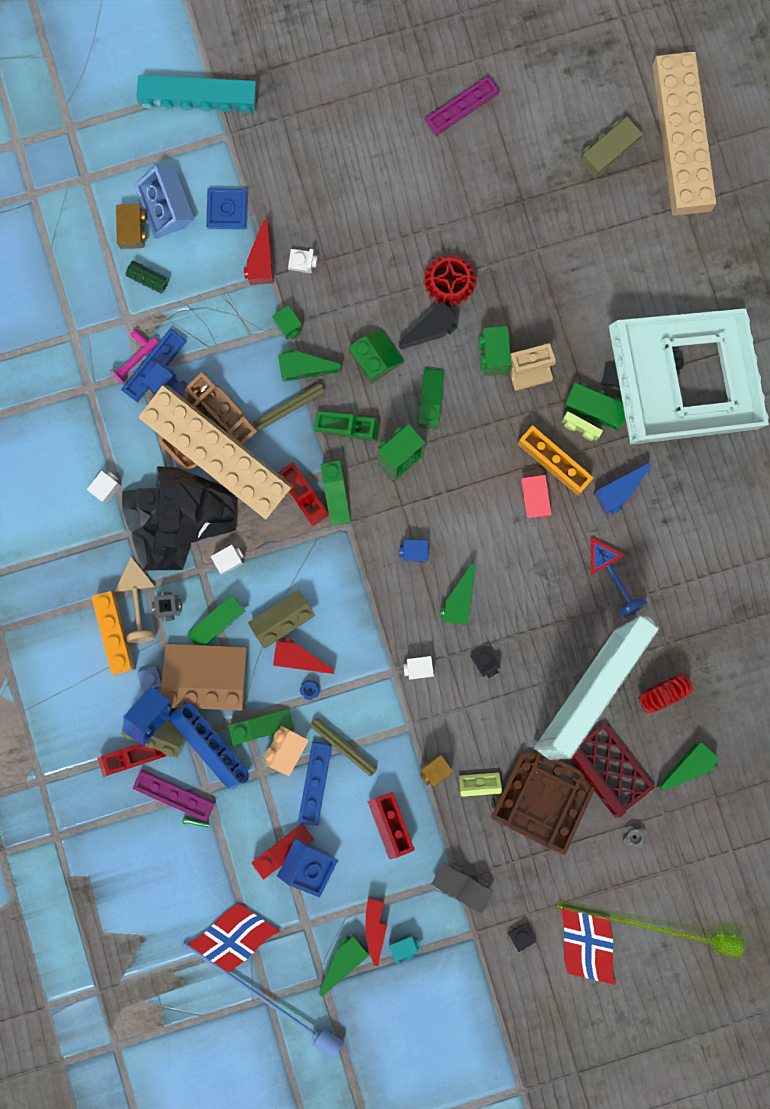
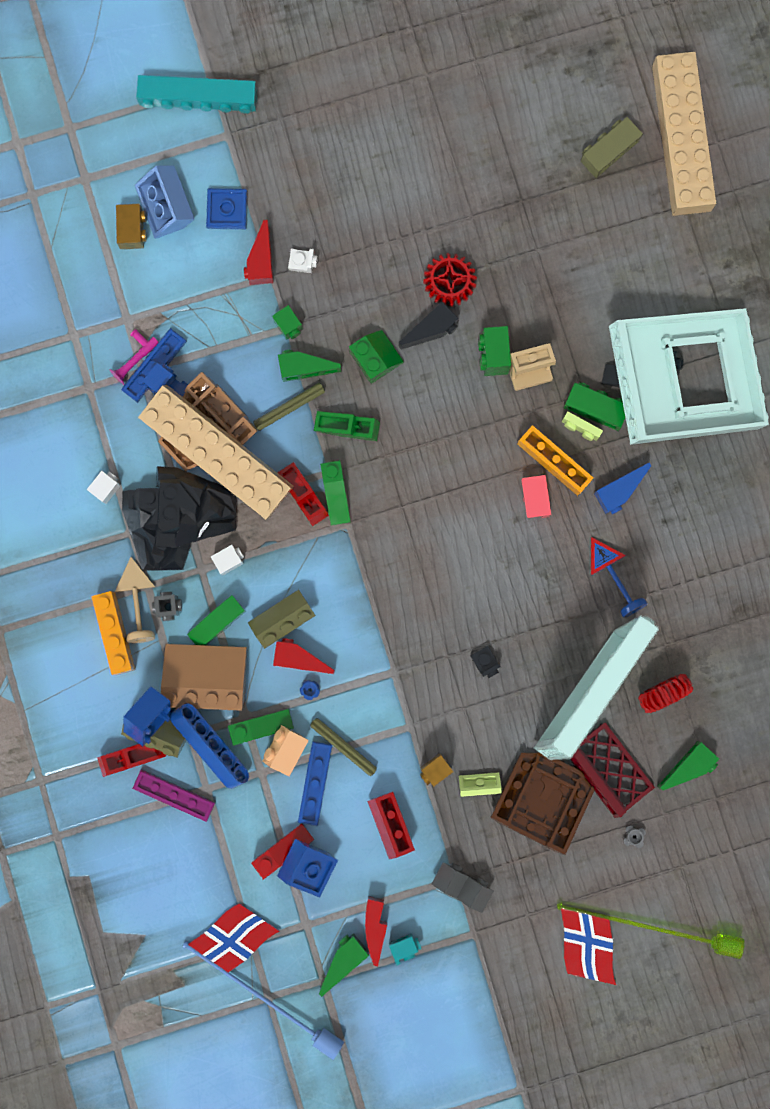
(147, 277): dark green axle -> none
(149, 678): medium blue plate -> none
(194, 822): green piece -> none
(400, 452): green brick -> none
(414, 551): blue brick -> none
(418, 668): white brick -> none
(431, 399): green slope -> none
(458, 604): green slope -> none
(462, 106): magenta tile -> none
(521, 937): black plate -> none

